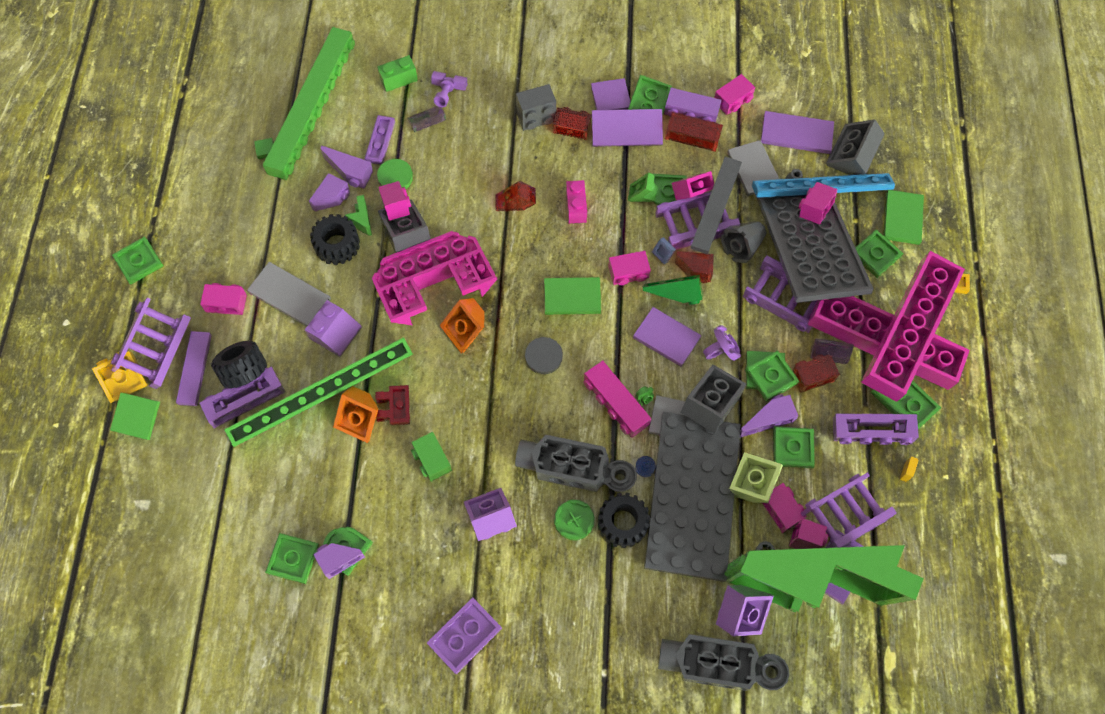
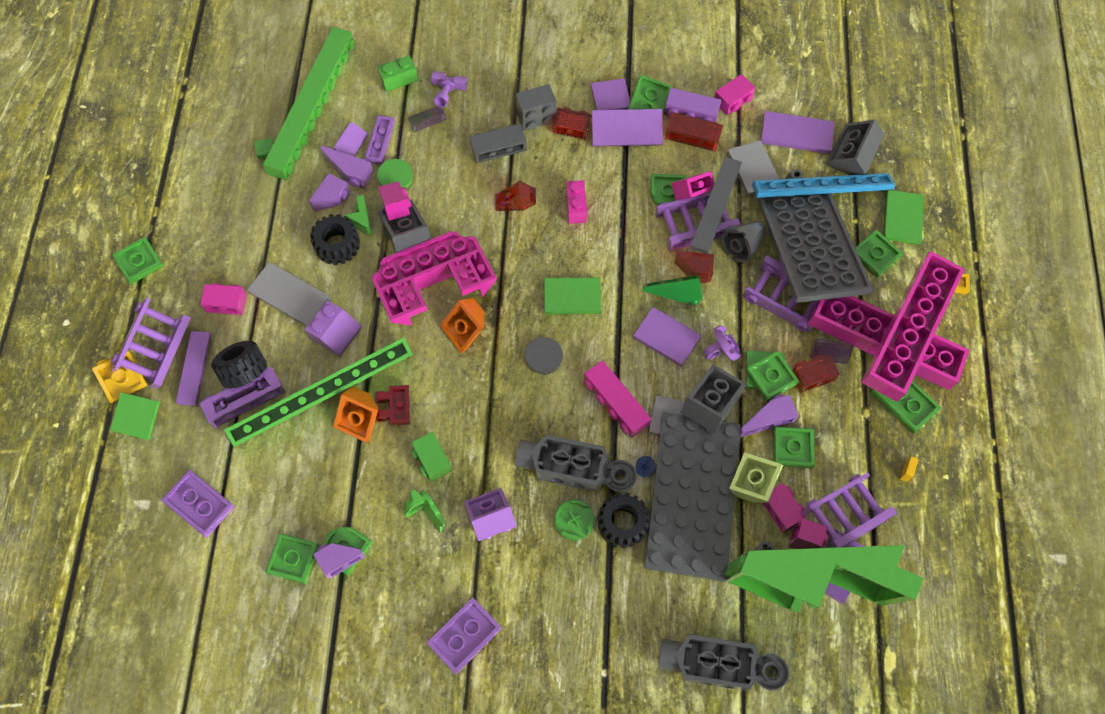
(198, 503): none -> medium lavender tile
(351, 140): none -> medium lavender slope
(425, 502): none -> bright green hair
(498, 143): none -> dark grey brick
(629, 268): dark pink brick -> none
(643, 189): bright green slope -> none
(644, 395): bright green plate -> none
(663, 250): sand blue tile -> none
(744, 610): medium lavender slope -> none
(817, 202): dark pink brick -> none
(846, 424): medium lavender brick -> none

